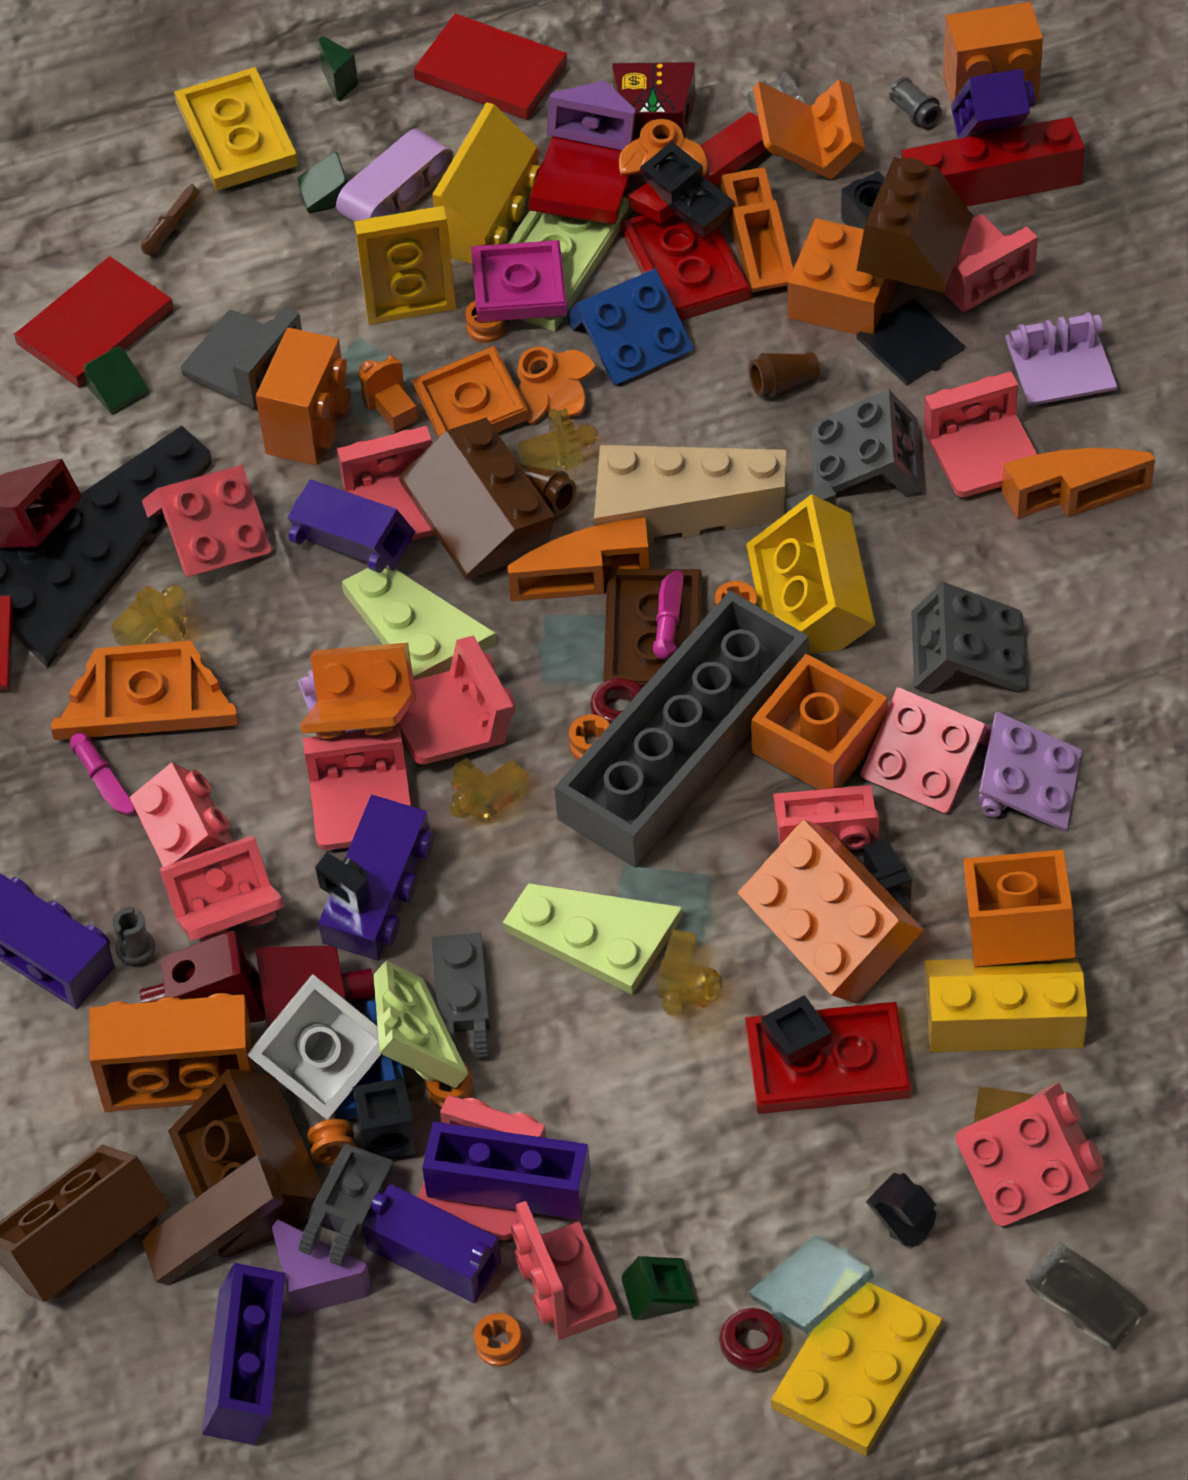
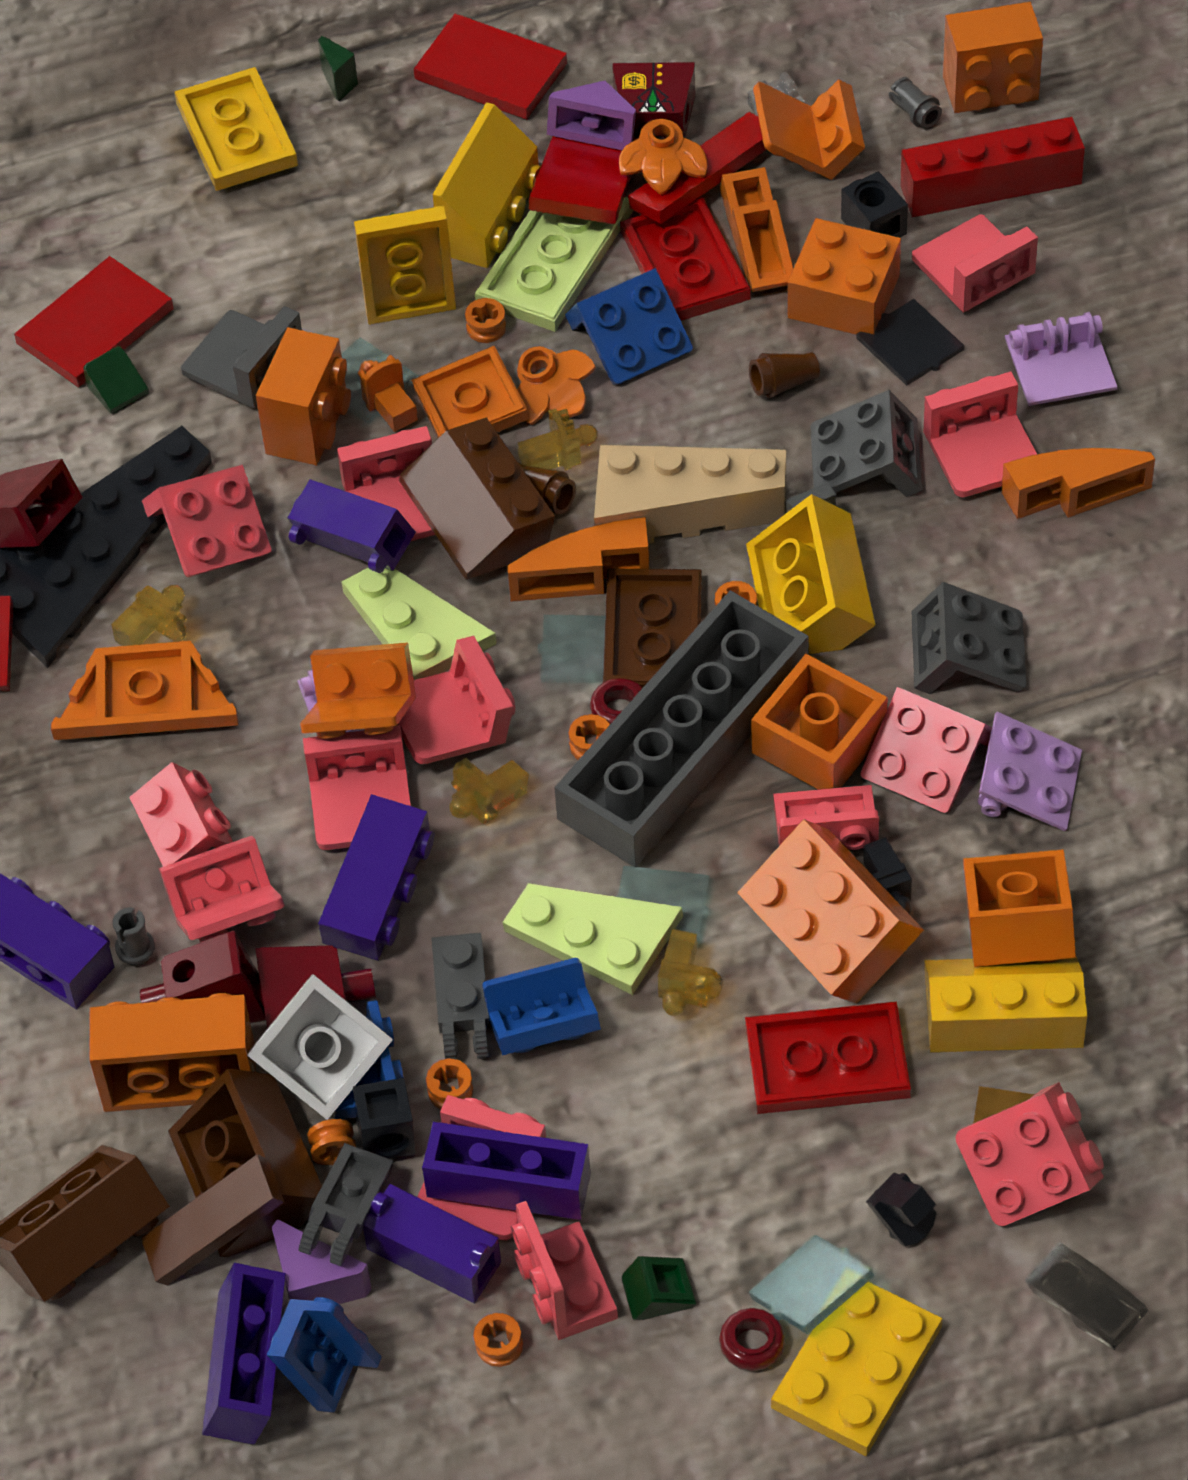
(101, 774): dark pink piece -> none
(168, 222): reddish brown piece -> none
(318, 1350): none -> blue bracket
(322, 183): slope -> none
(344, 881): black plate -> none
(395, 178): lavender beam -> none
(413, 1028): yellowish green wing -> none
(518, 281): dark pink tile -> none
(540, 1006): none -> blue bracket
(668, 615): dark pink piece -> none
(685, 190): black slope -> none
(796, 1030): black plate -> none
(914, 227): reddish brown slope -> none
(992, 103): dark purple brick -> none

